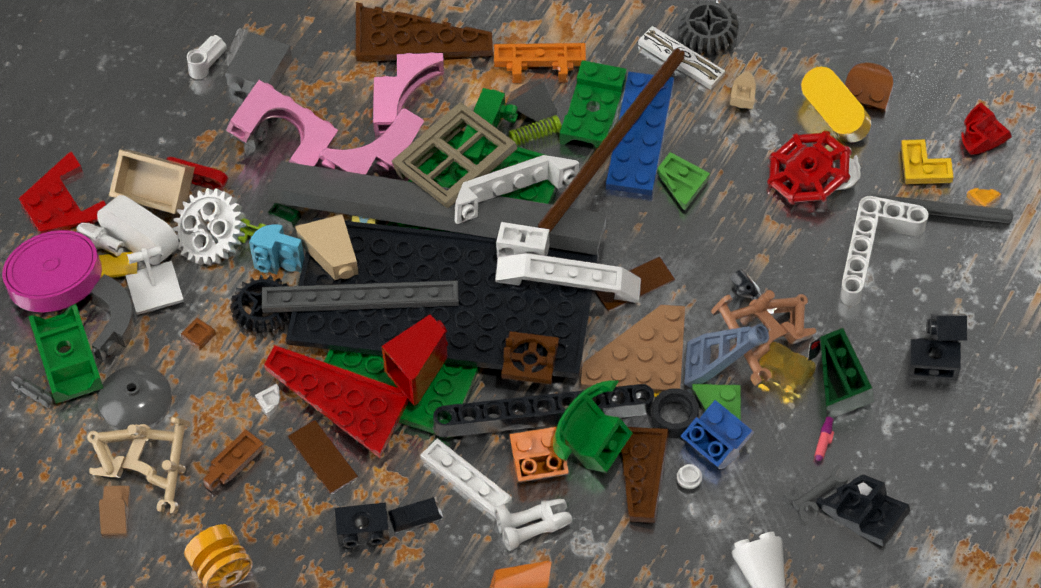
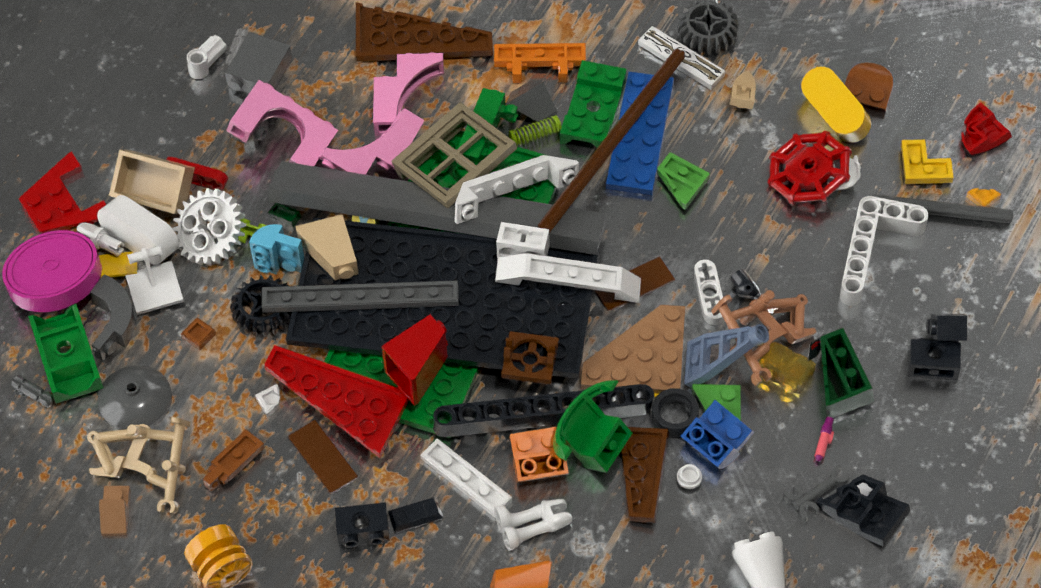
(712, 282): none -> white beam

